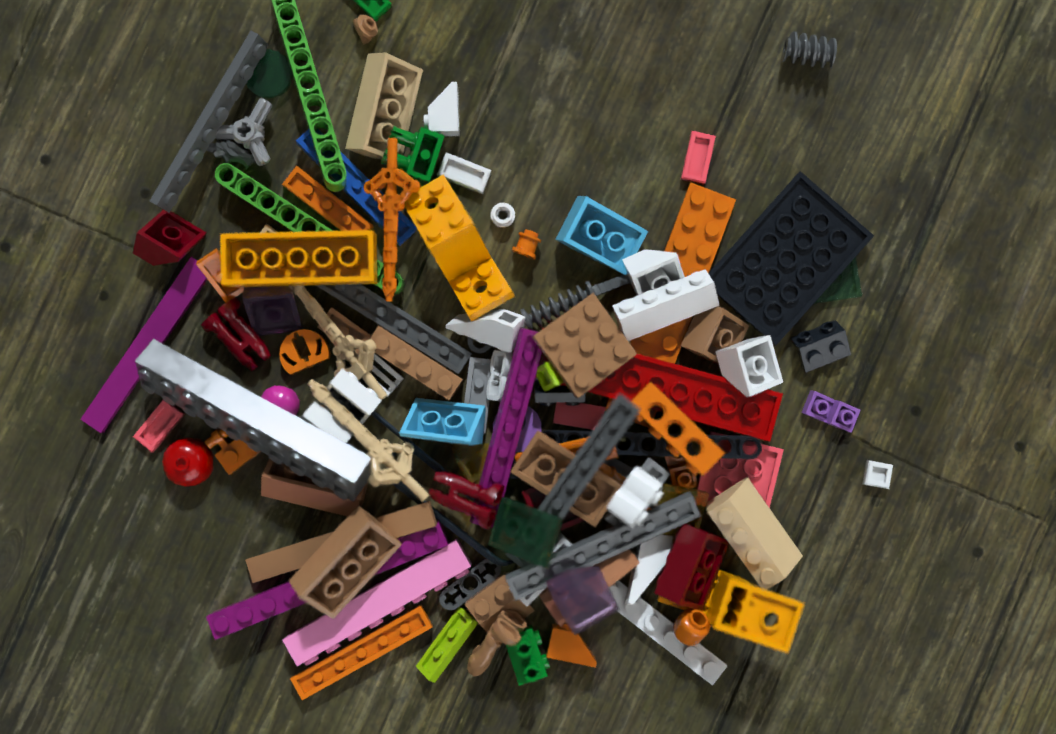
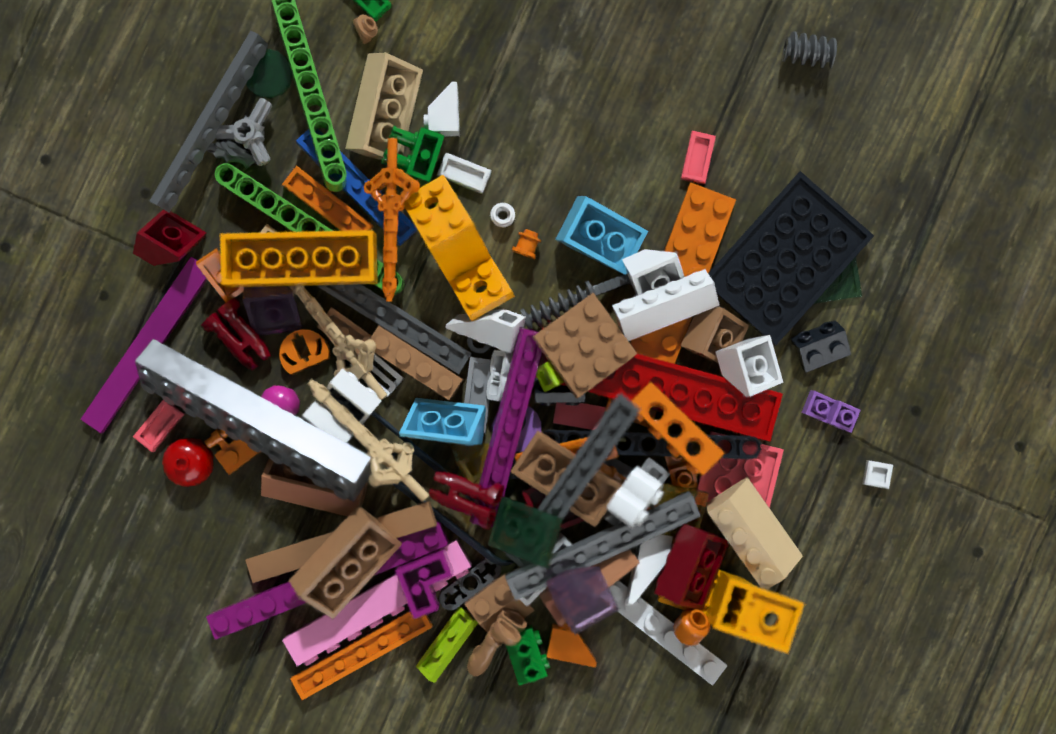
(417, 581): none -> magenta brick

